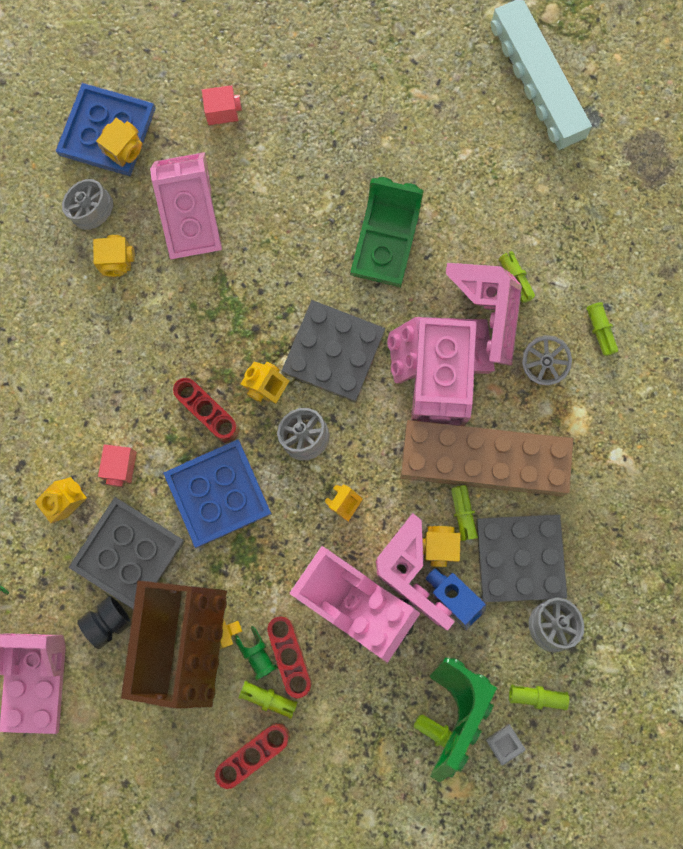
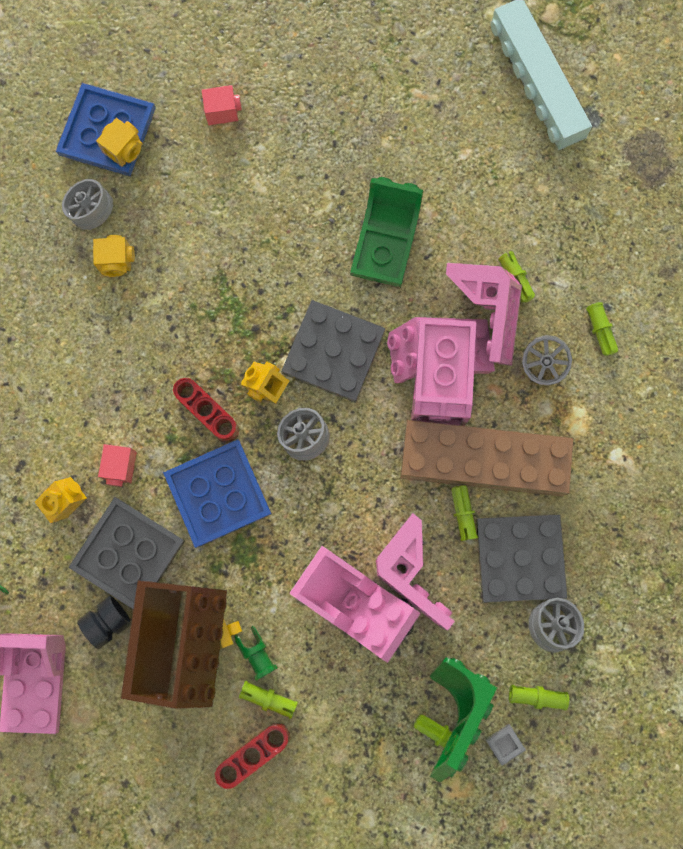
(186, 205): bright pink bracket -> none
(289, 671): red beam -> none
(345, 502): yellow tile -> none
(441, 546): yellow brick -> none
(465, 606): blue torso -> none

